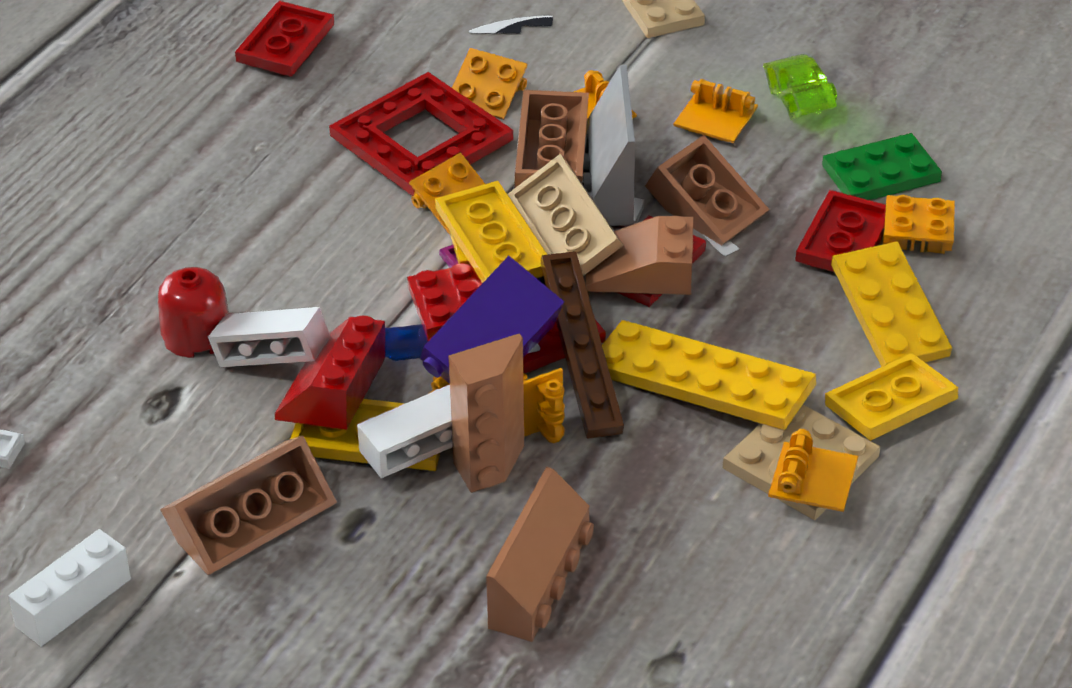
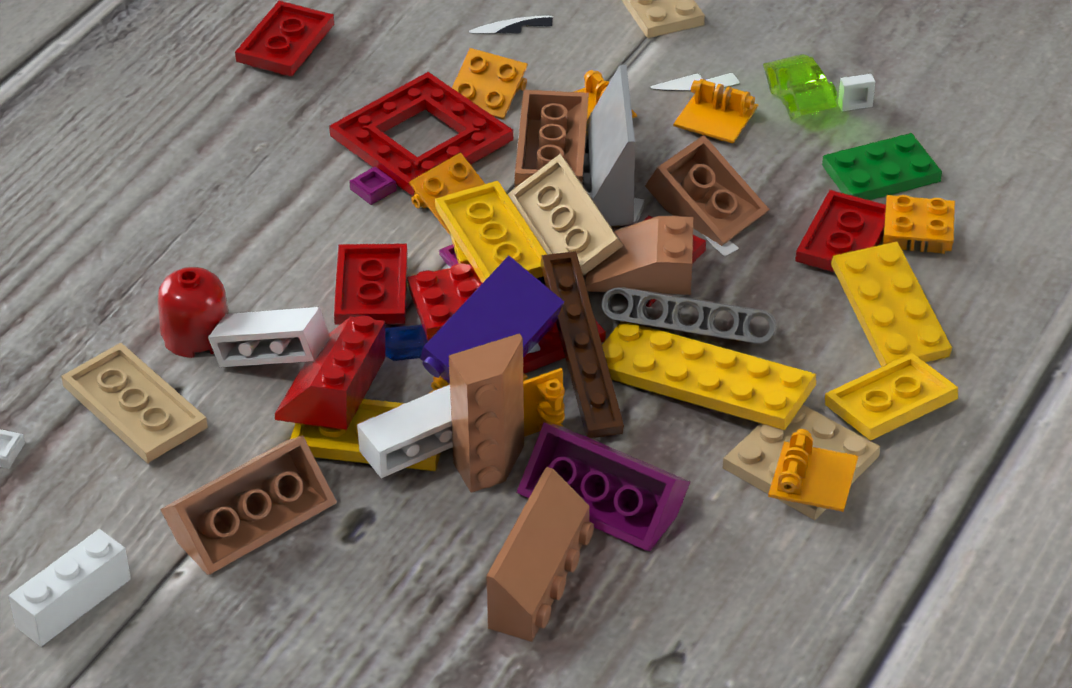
(134, 402): none -> tan plate
(371, 282): none -> red plate
(373, 185): none -> magenta tile
(623, 492): none -> magenta slope
(671, 317): none -> light grey beam
(685, 82): none -> white sticker
(856, 92): none -> white plate

